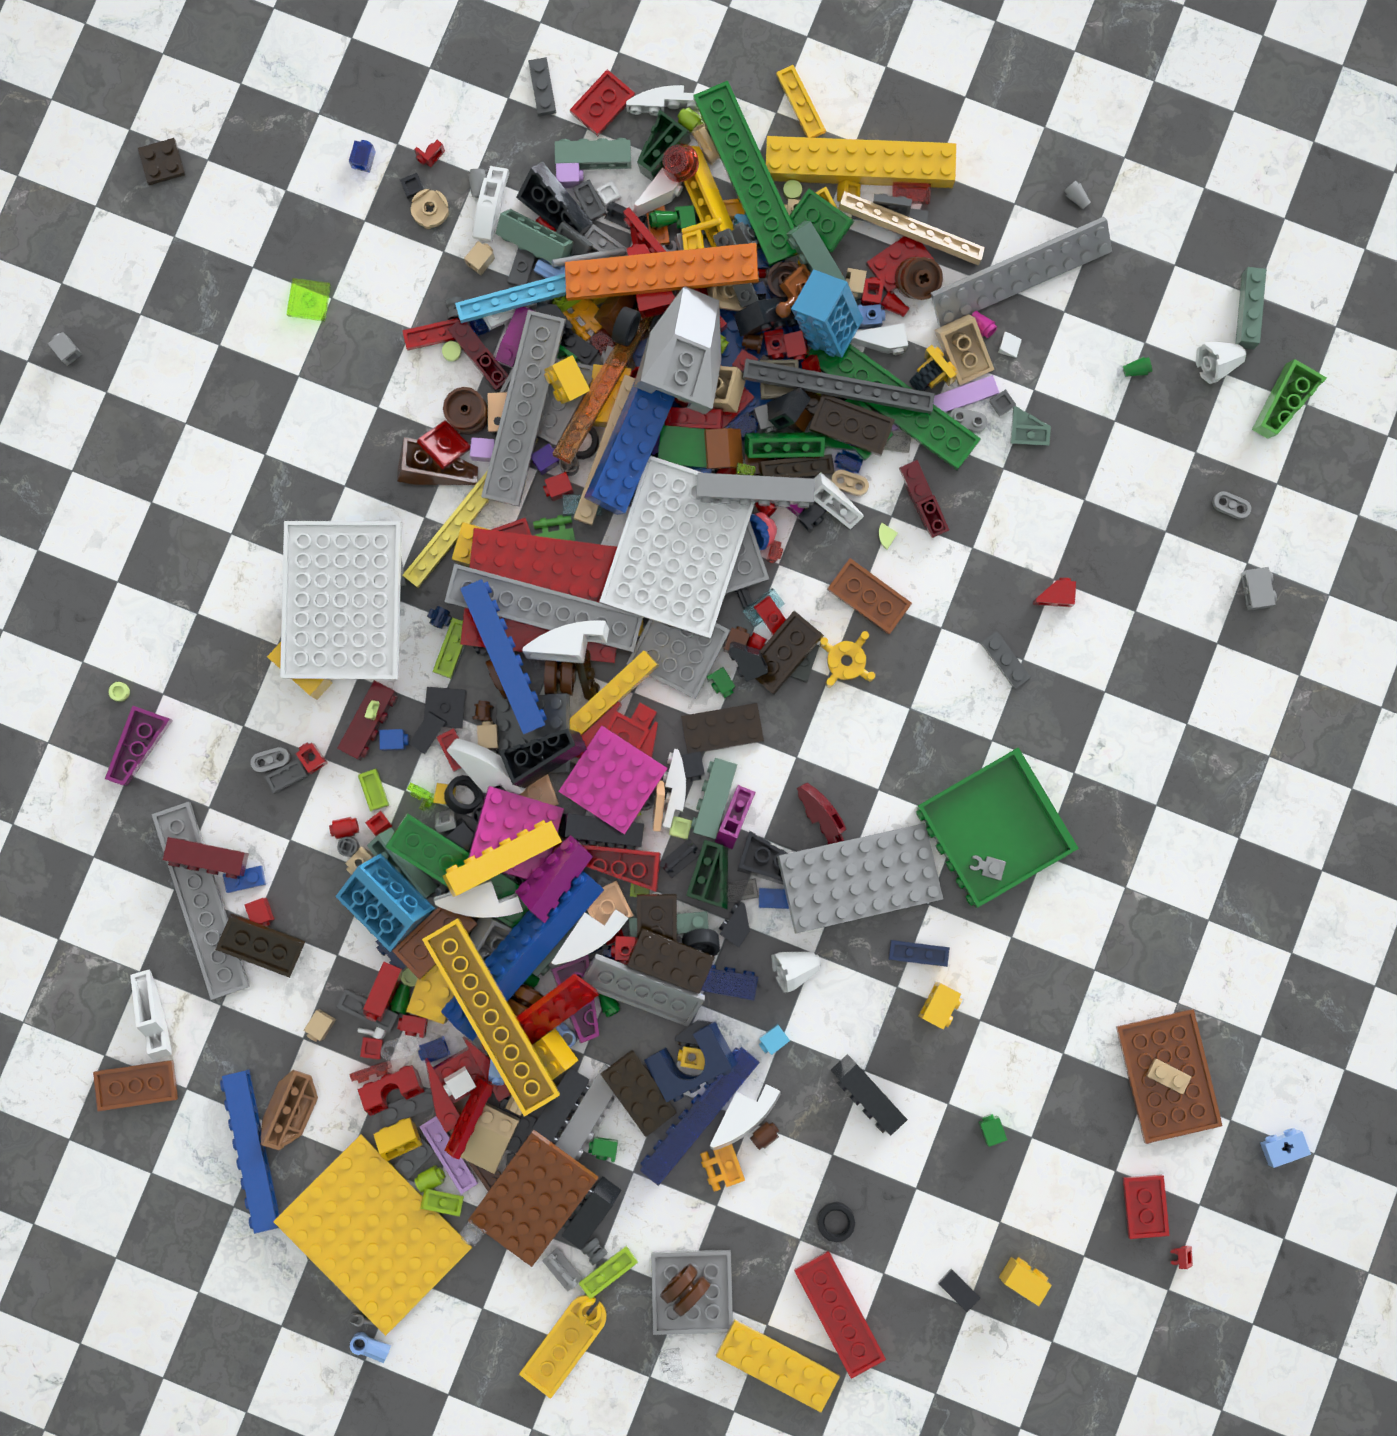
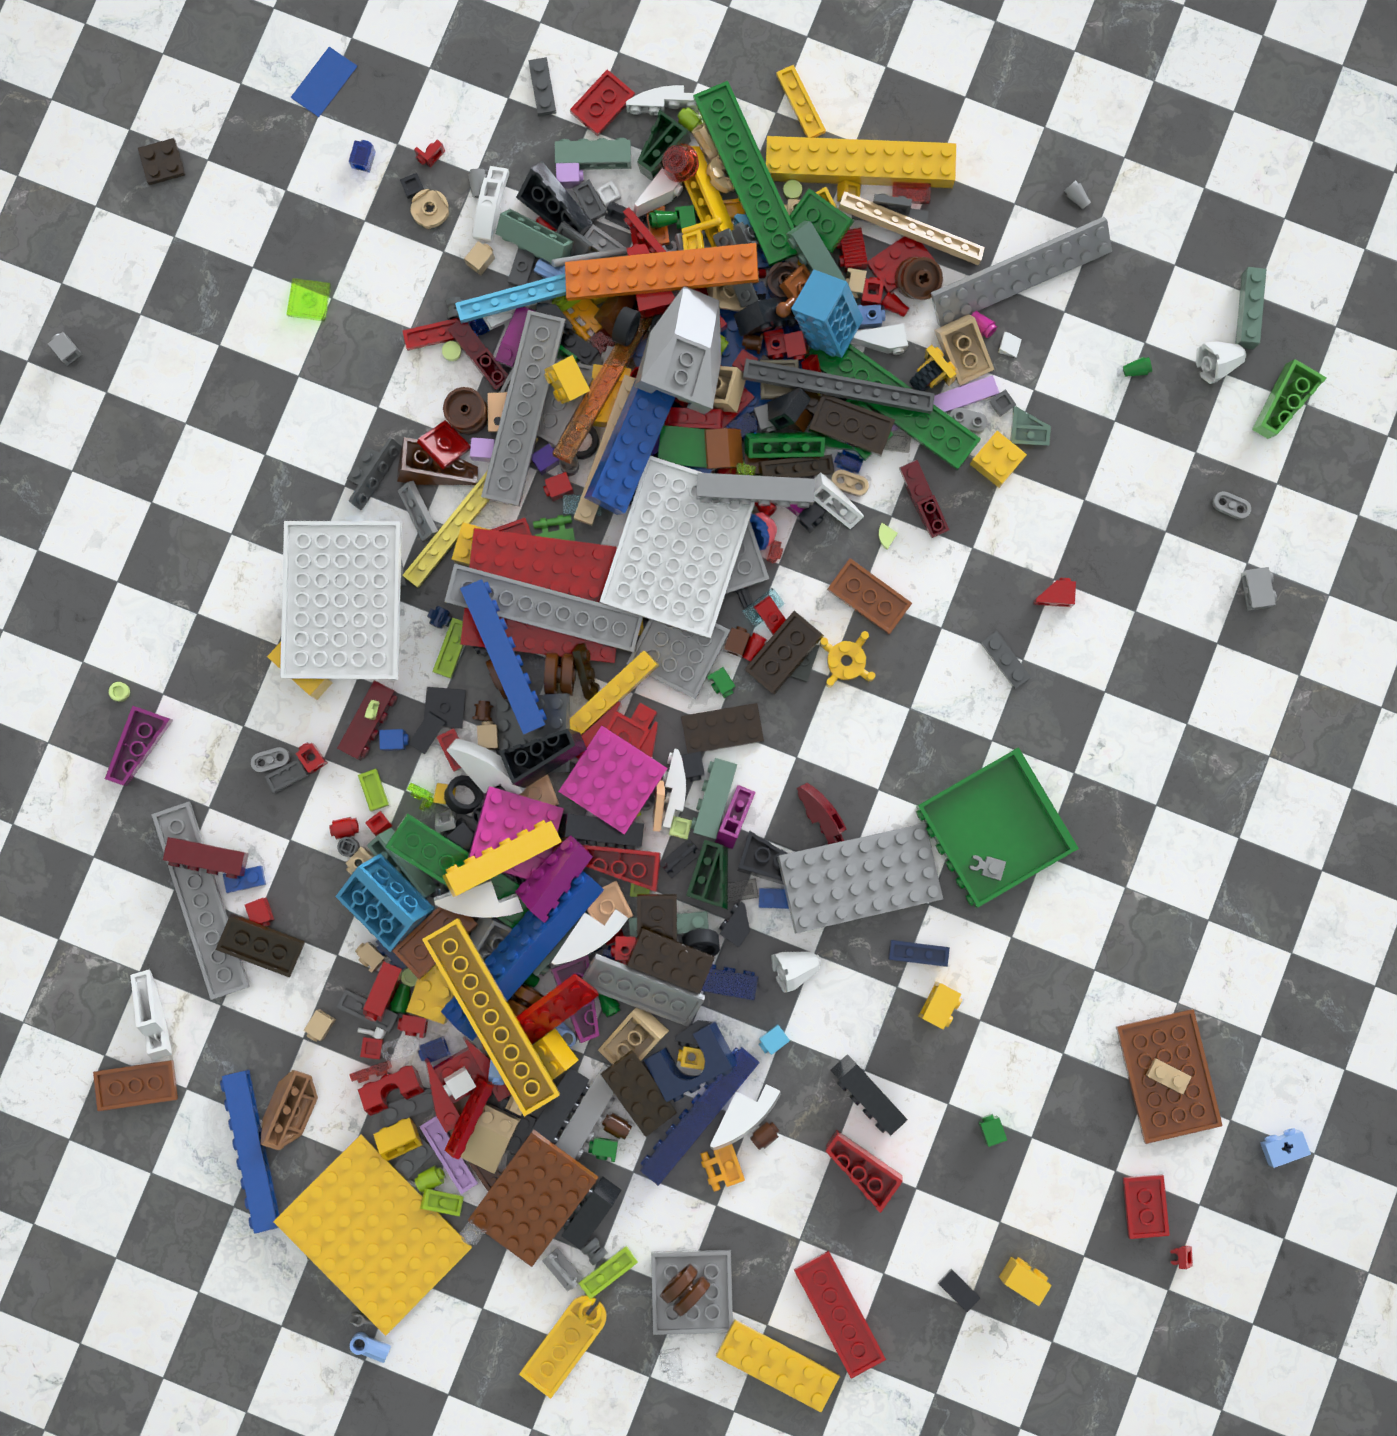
(323, 81): none -> blue sticker
(370, 471): none -> dark grey bracket
(370, 956): none -> tan brick
(417, 511): none -> light grey plate
(567, 642): white slope -> none
(616, 1126): none -> reddish brown brick
(636, 1033): none -> tan slope
(716, 172): none -> tan plate
(749, 661): black slope -> none
(821, 1218): black tyre -> none
(852, 250): none -> red brick
(864, 1169): none -> red wedge
(998, 459): none -> yellow brick

